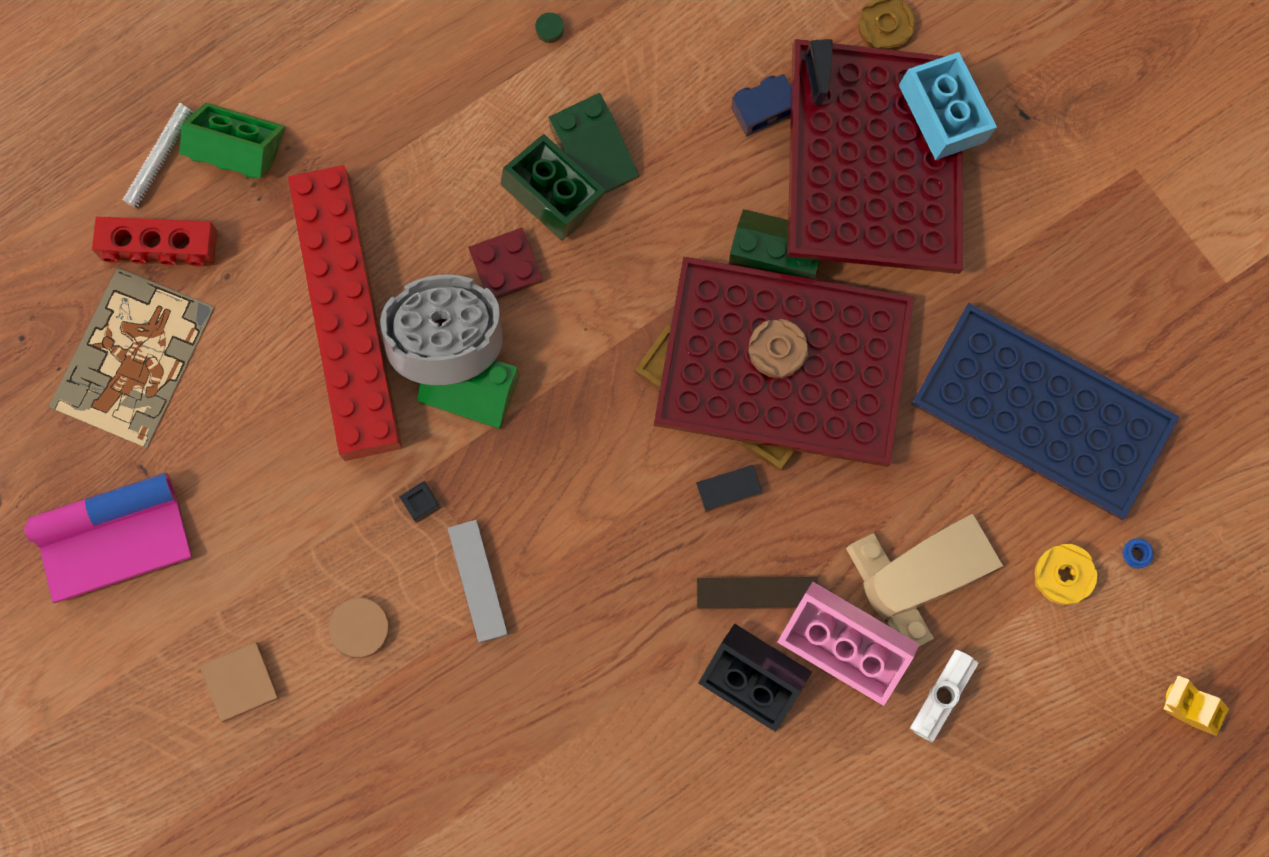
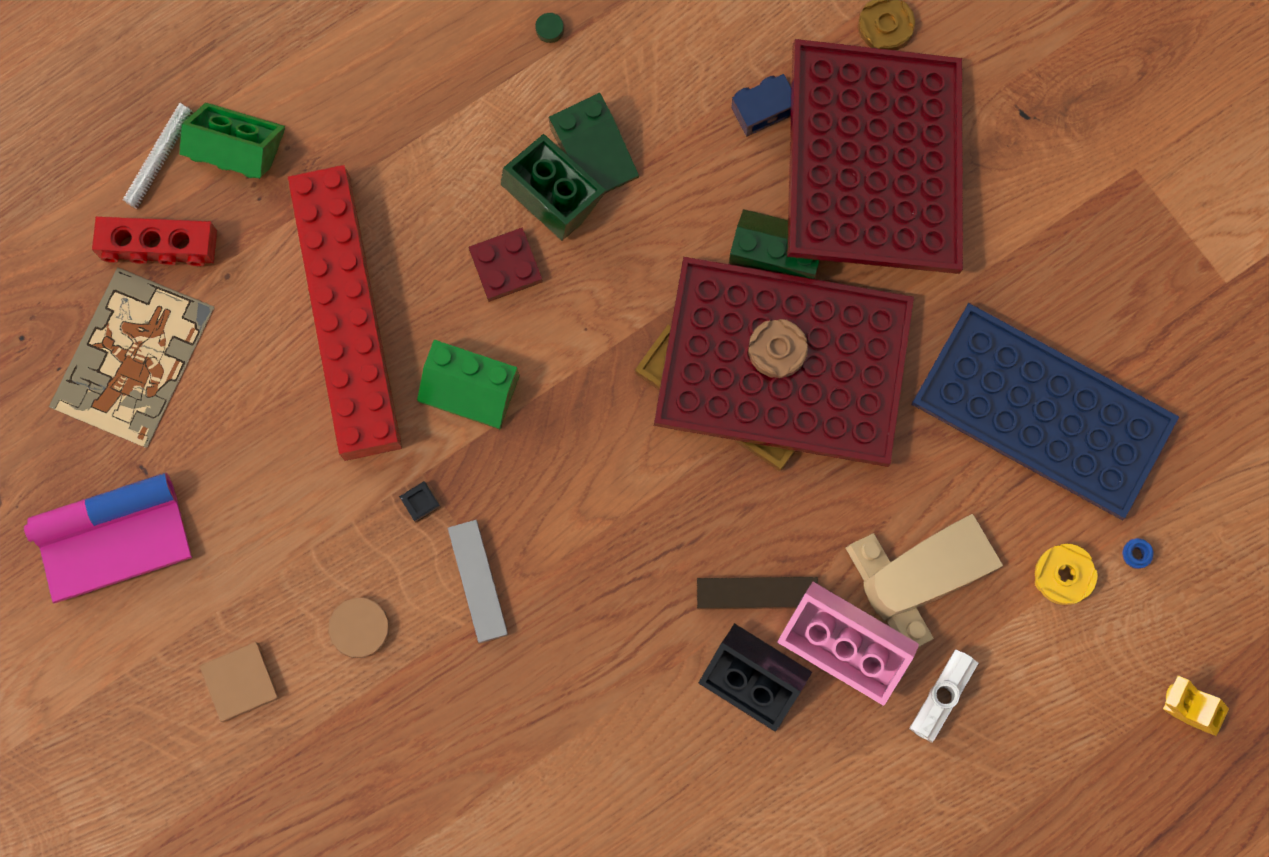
(447, 352): light grey brick -> none
(729, 488): black tile -> none
(818, 64): black slope -> none
(947, 105): medium azure brick -> none

